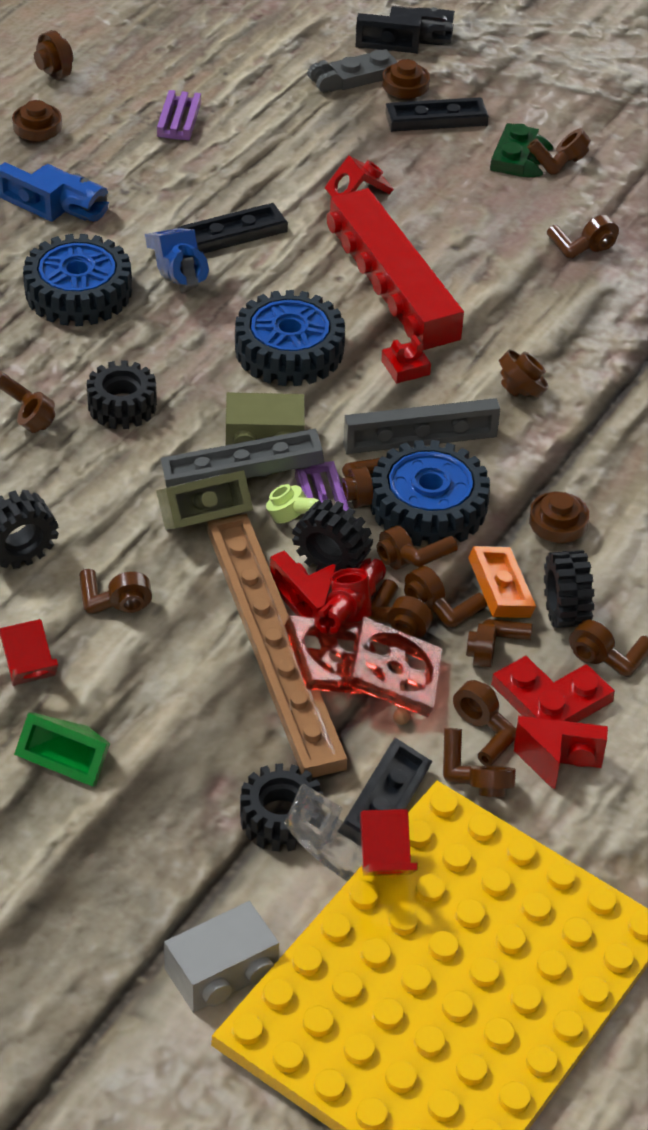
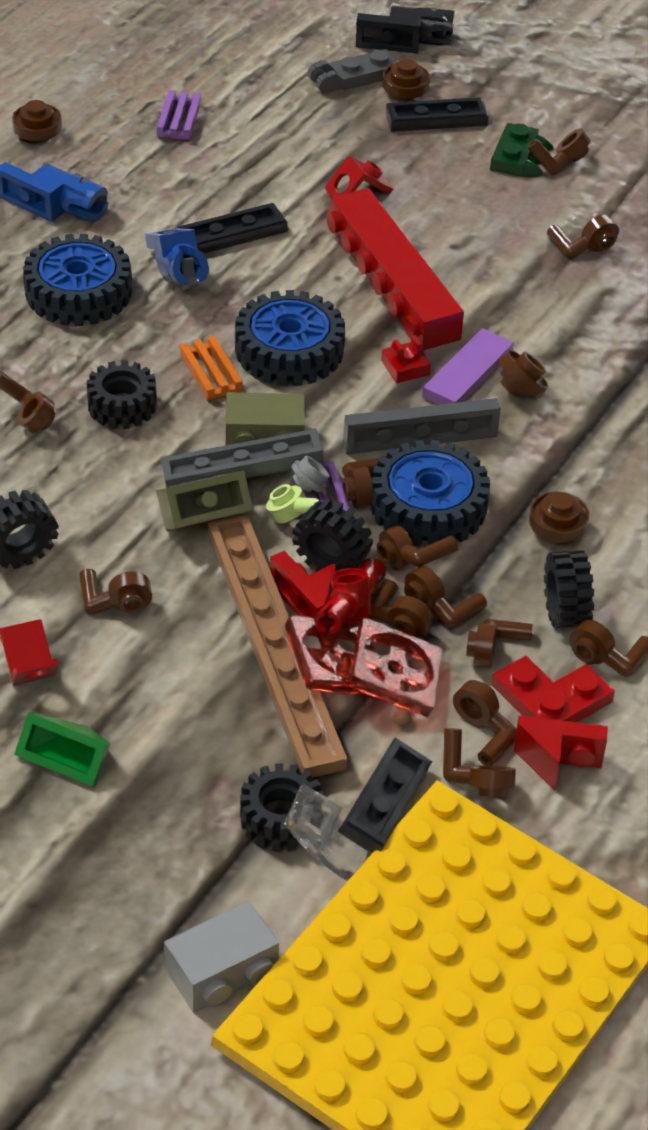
(54, 55): reddish brown plate -> none
(223, 362): none -> orange tile
(310, 474): none -> light grey plate
(386, 843): red bracket -> none
(467, 369): none -> medium lavender tile
(501, 582): orange plate -> none

